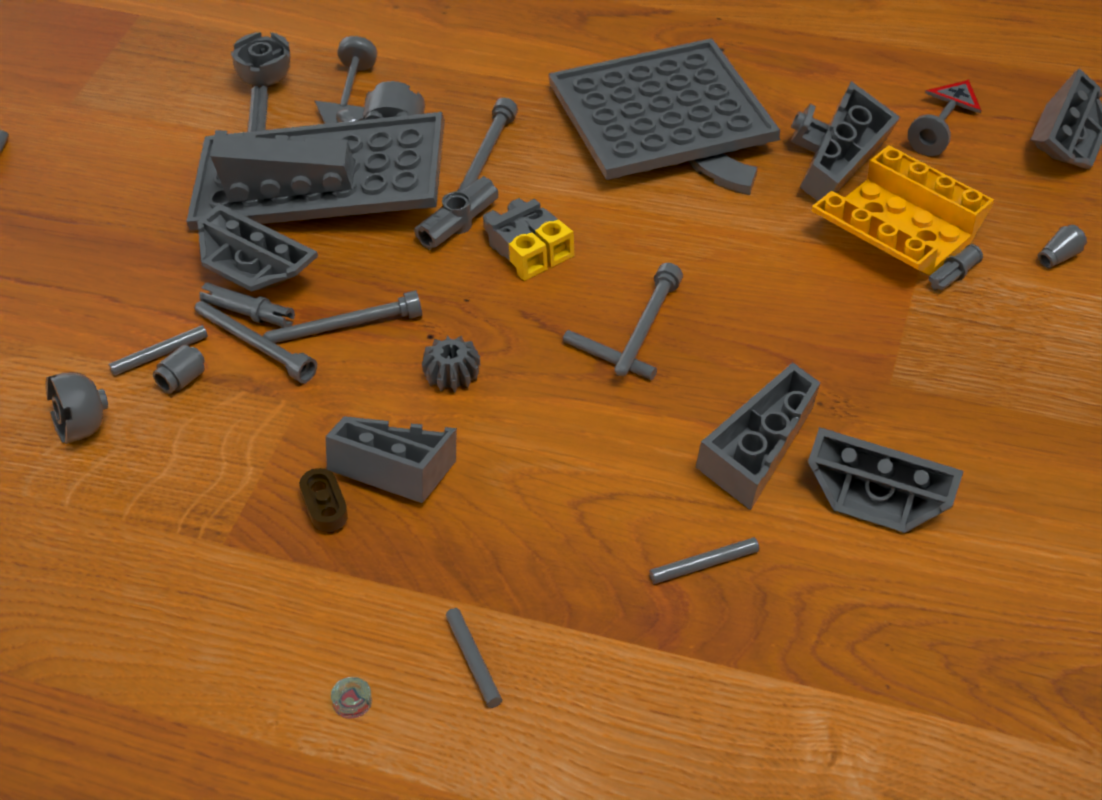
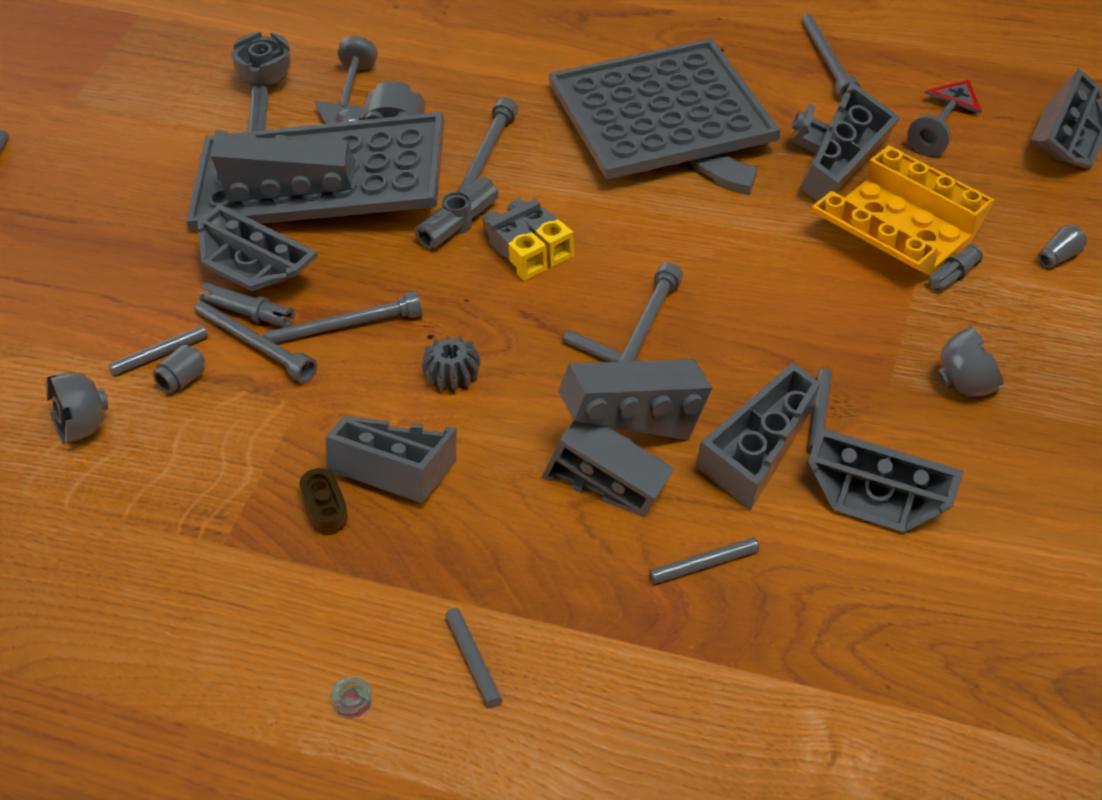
(608, 465): none -> dark grey wedge
(637, 395): none -> dark grey wedge
(820, 406): none -> dark grey bar
(829, 56): none -> dark grey piece
(969, 366): none -> dark grey cylinder

